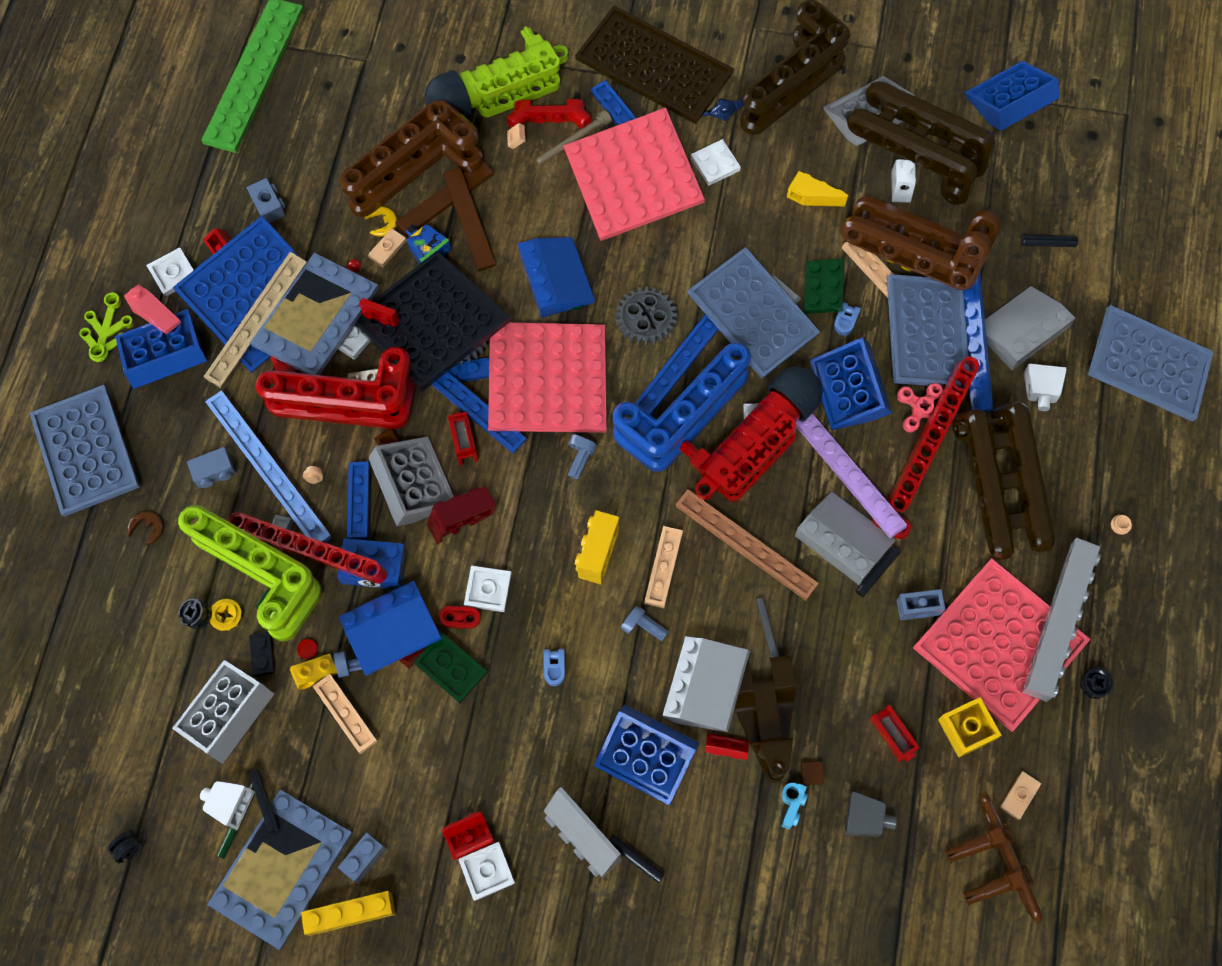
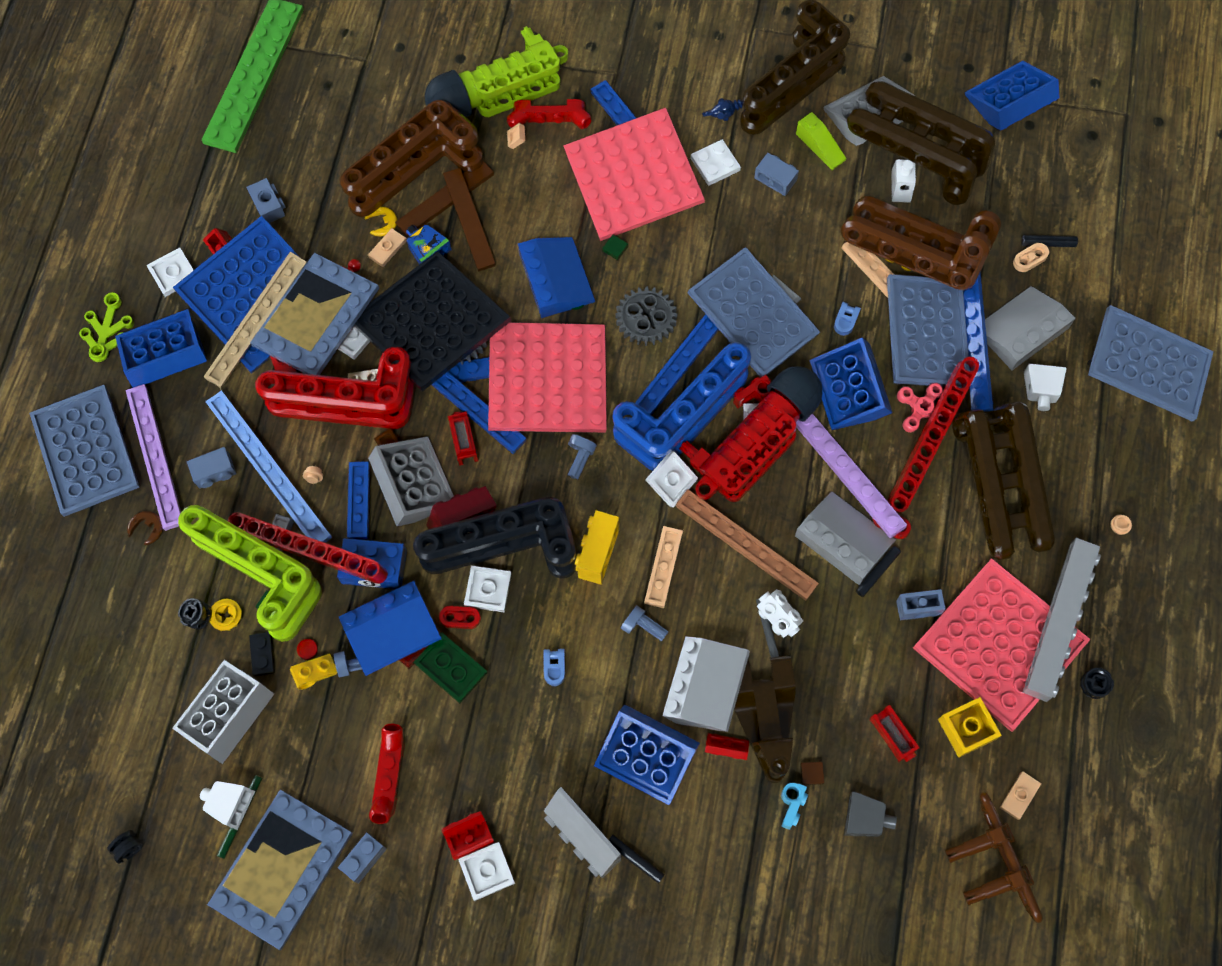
(151, 309): coral slope -> none
(154, 456): none -> lavender plate
(263, 801): black piece -> none
(345, 714): light nougat plate -> none
(348, 913): yellow brick -> none
(379, 312): red plate -> none
(387, 774): none -> red plate
(500, 535): none -> black beam
(602, 119): dark tan piece -> none
(615, 247): none -> dark green tile
(654, 64): dark brown plate -> none
(671, 479): none -> white plate
(746, 394): none -> red plate
(776, 174): none -> sand blue brick
(780, 613): none -> white brick
(813, 192): yellow slope -> none
(820, 141): none -> lime slope
(824, 286): dark green plate -> none
(1029, 258): none -> light nougat plate

